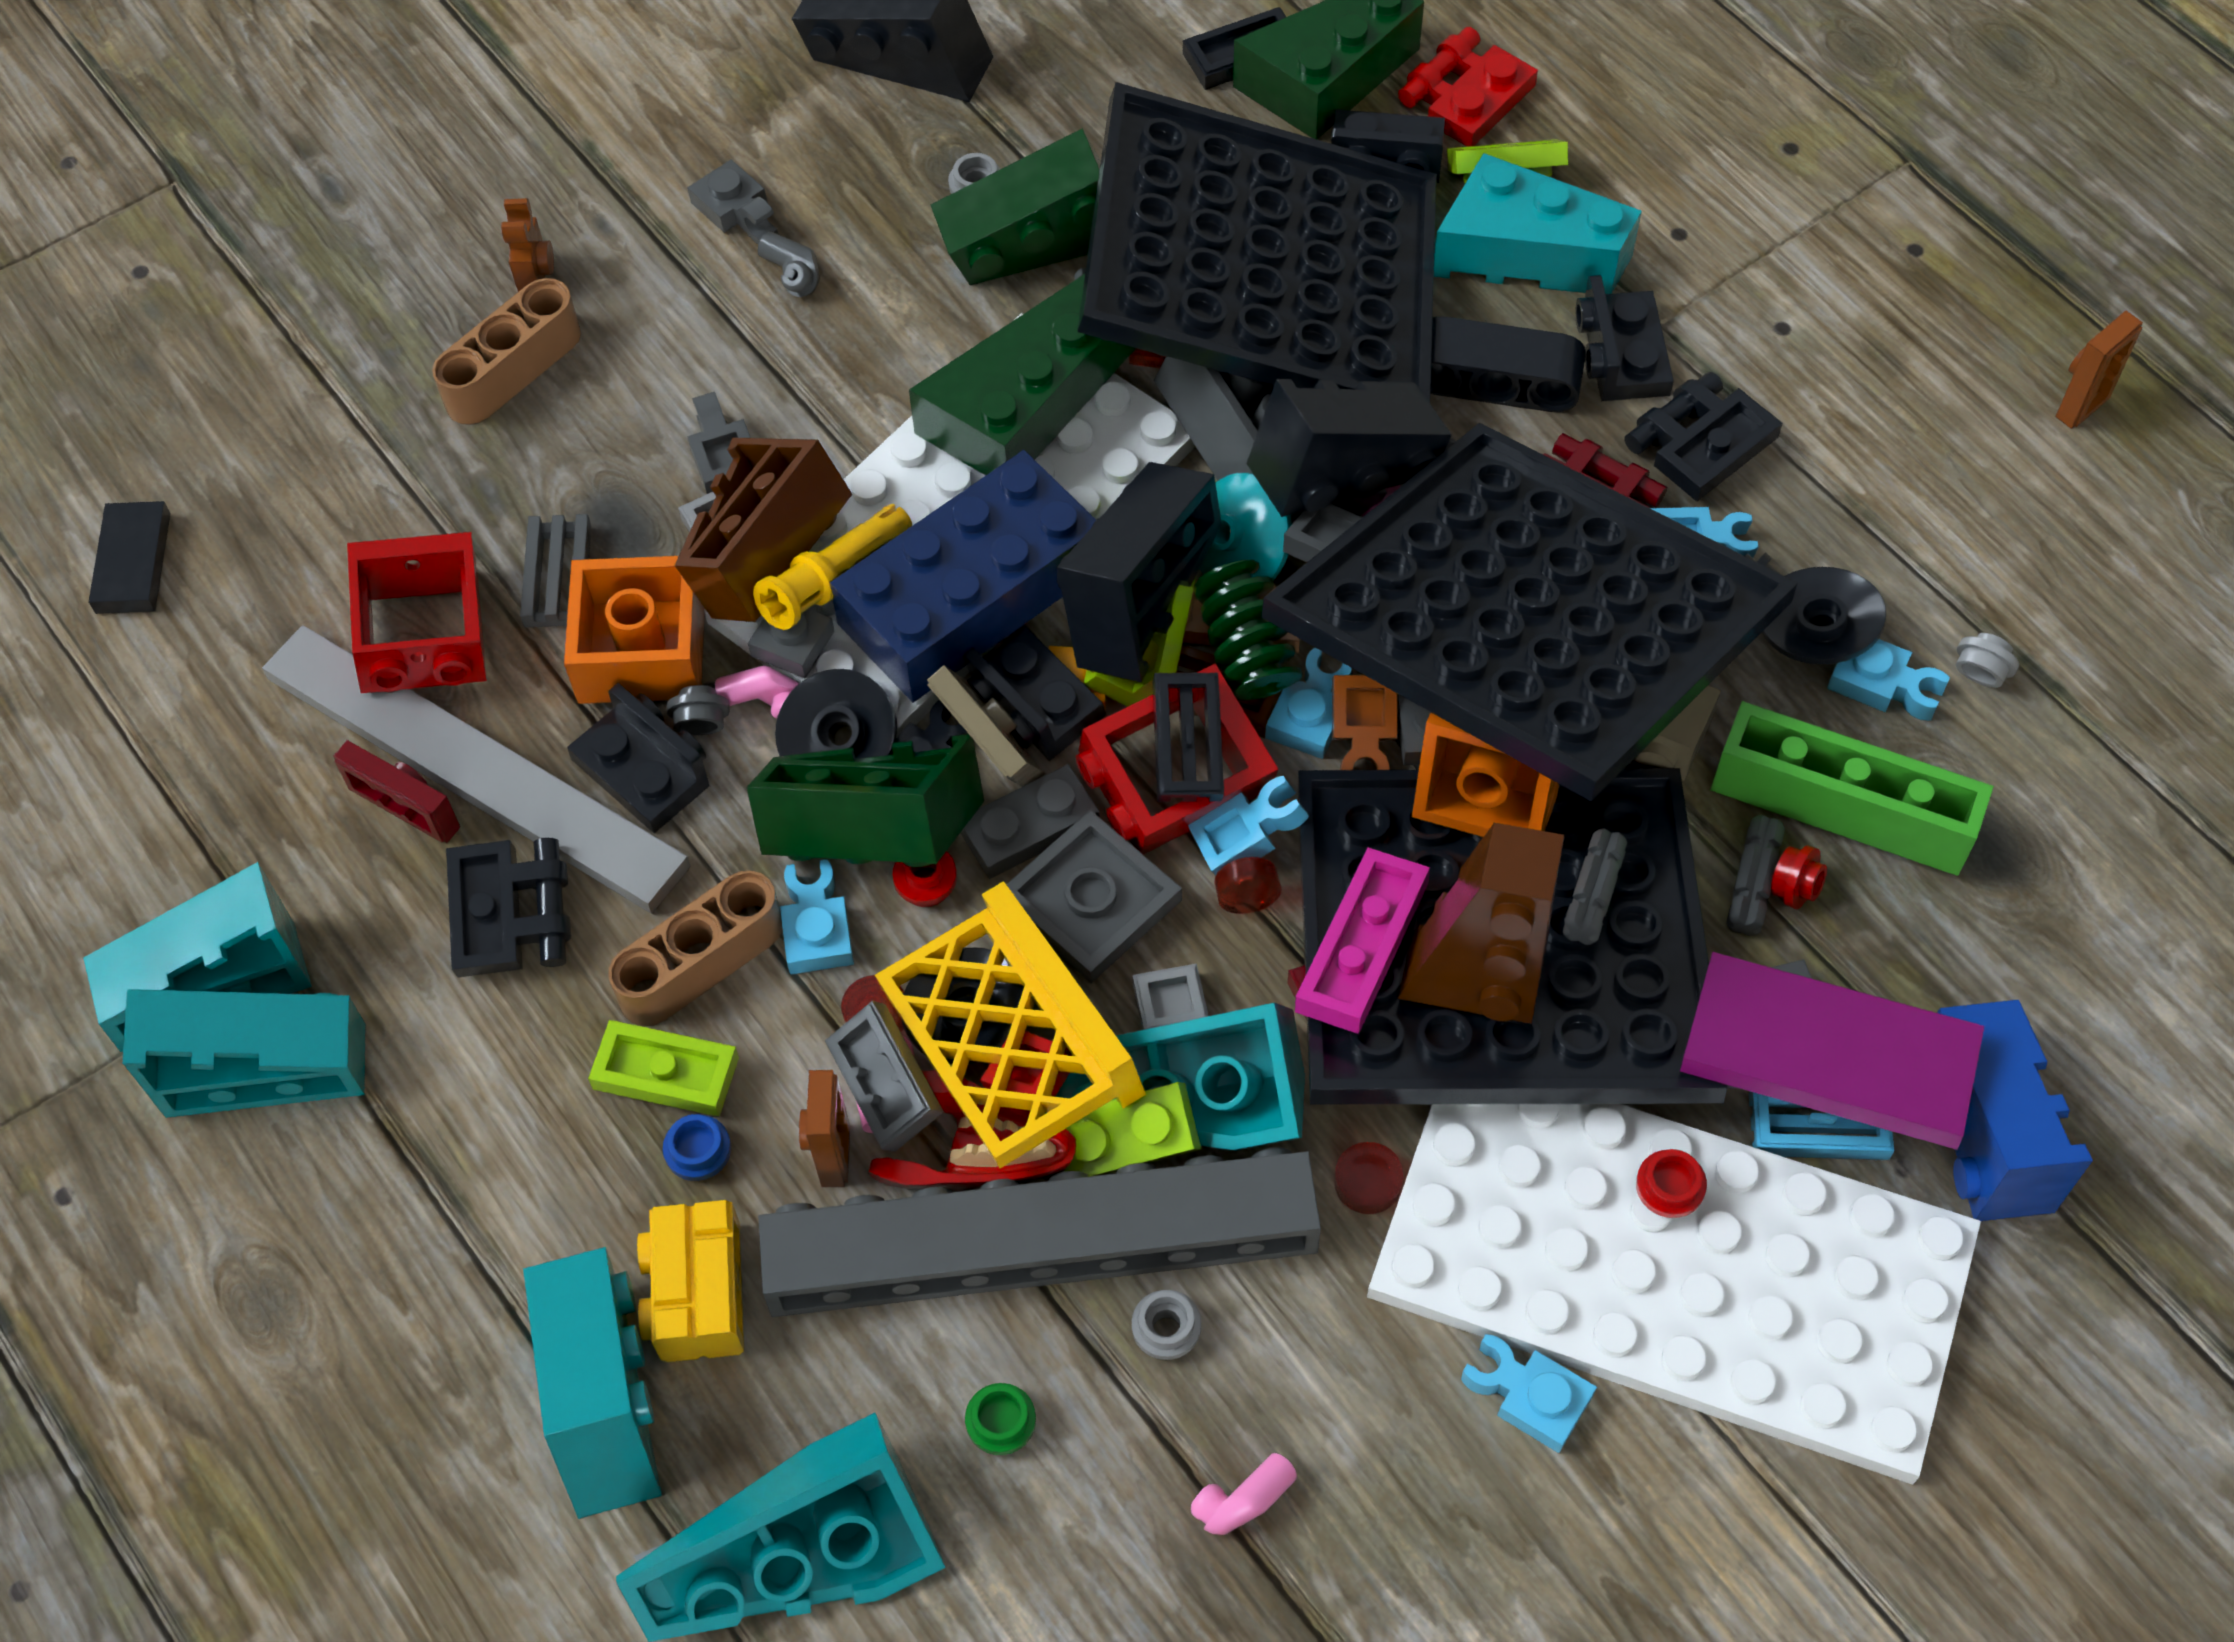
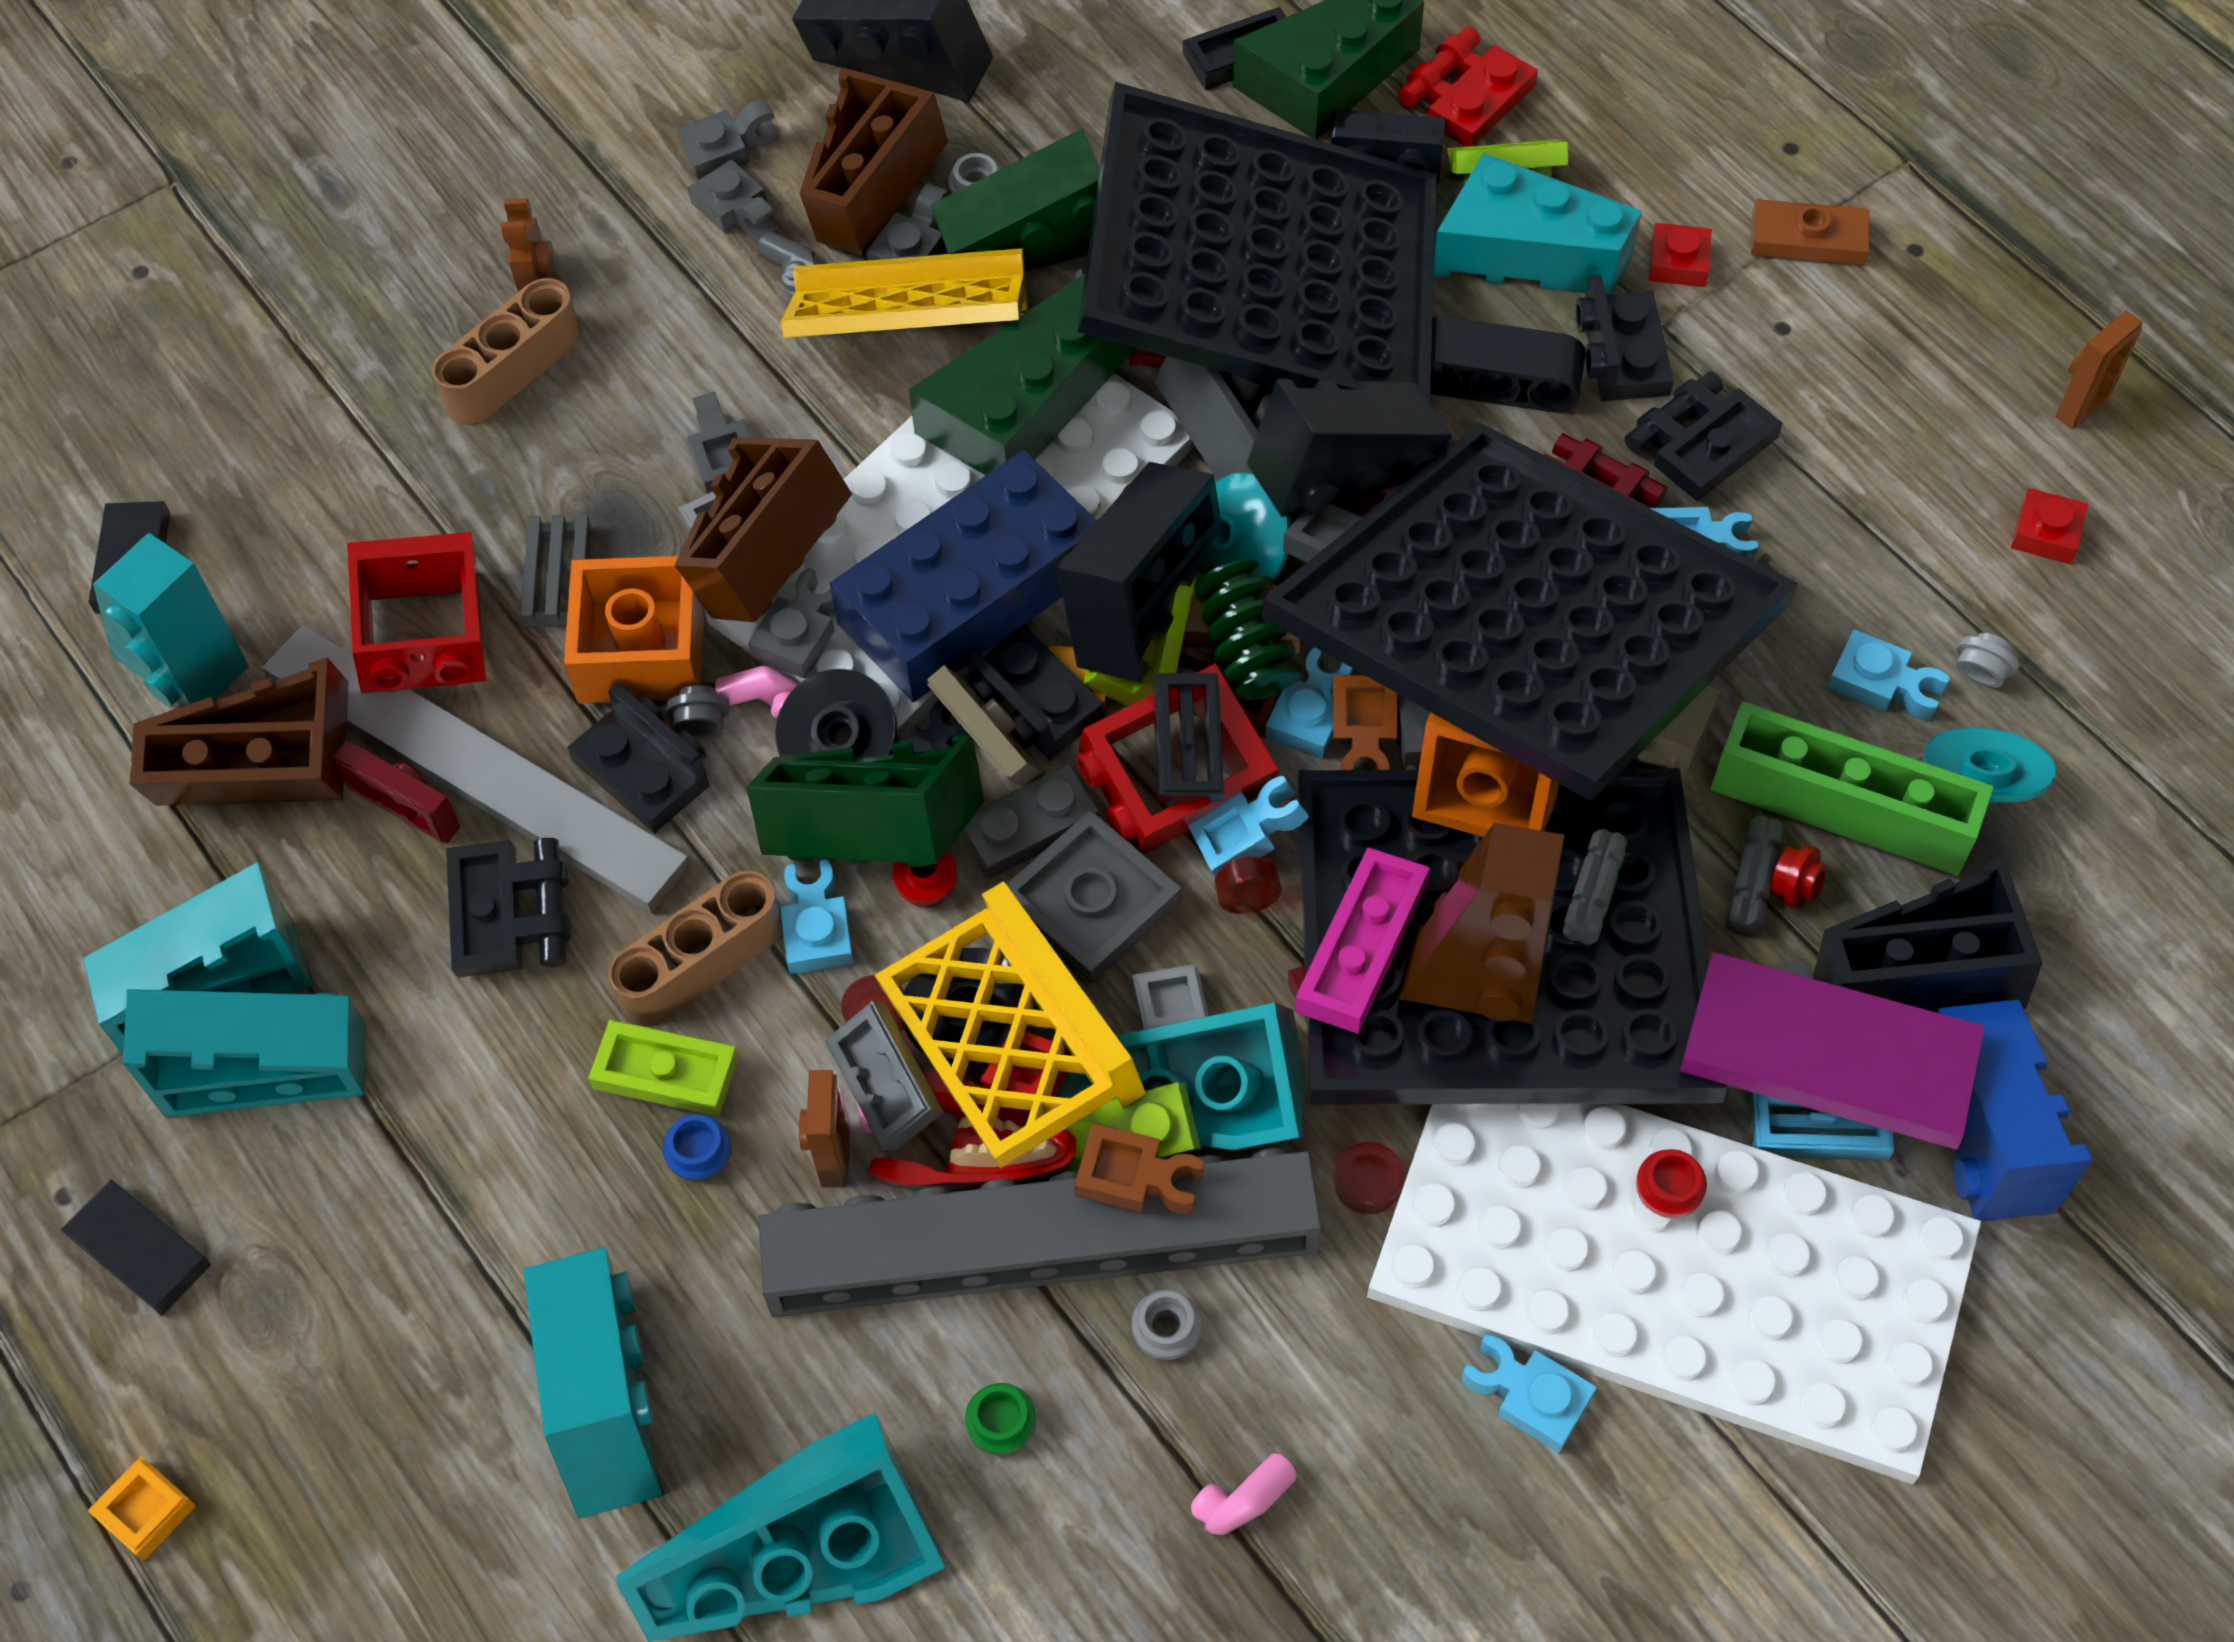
(136, 1247): none -> black tile
(142, 1508): none -> light orange tile
(167, 625): none -> teal wedge
(249, 745): none -> reddish brown wedge
(694, 1281): yellow brick -> none
(719, 138): none -> dark grey plate
(810, 573): yellow pin -> none
(870, 159): none -> reddish brown wedge
(906, 293): none -> yellow fence
(913, 235): none -> dark grey plate
(1125, 1168): none -> dark orange plate
(1680, 254): none -> red plate
(1810, 232): none -> dark orange plate
(1830, 617): black dish -> none
(1940, 950): none -> black wedge
(1996, 757): none -> teal dish
(2049, 526): none -> red plate

